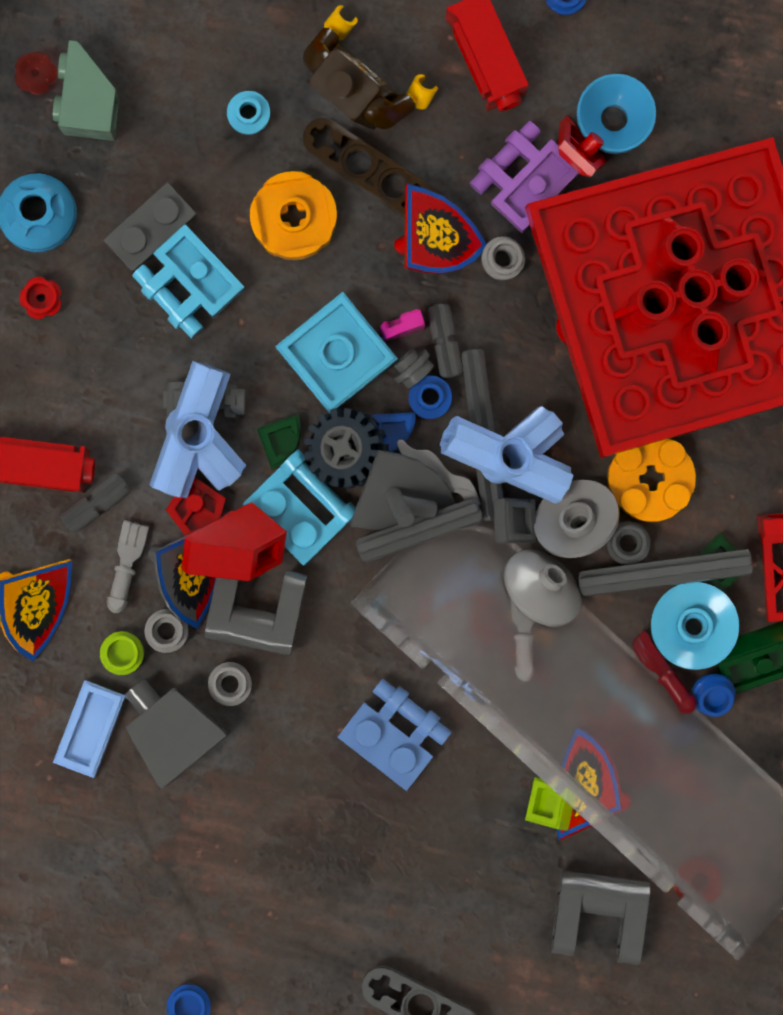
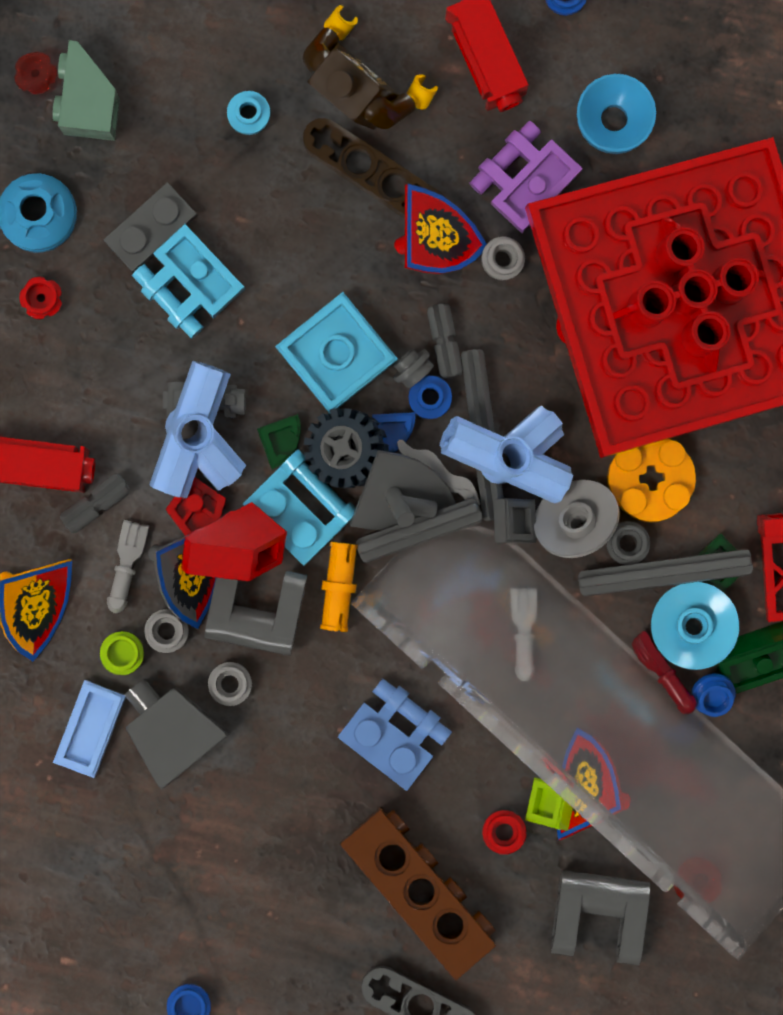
(308, 196): light orange plate -> none
(339, 587): none -> light orange pin
(407, 324): dark pink tile -> none
(455, 951): none -> reddish brown brick
(504, 846): none -> red plate
(542, 588): light grey dish -> none
(580, 151): red piece -> none

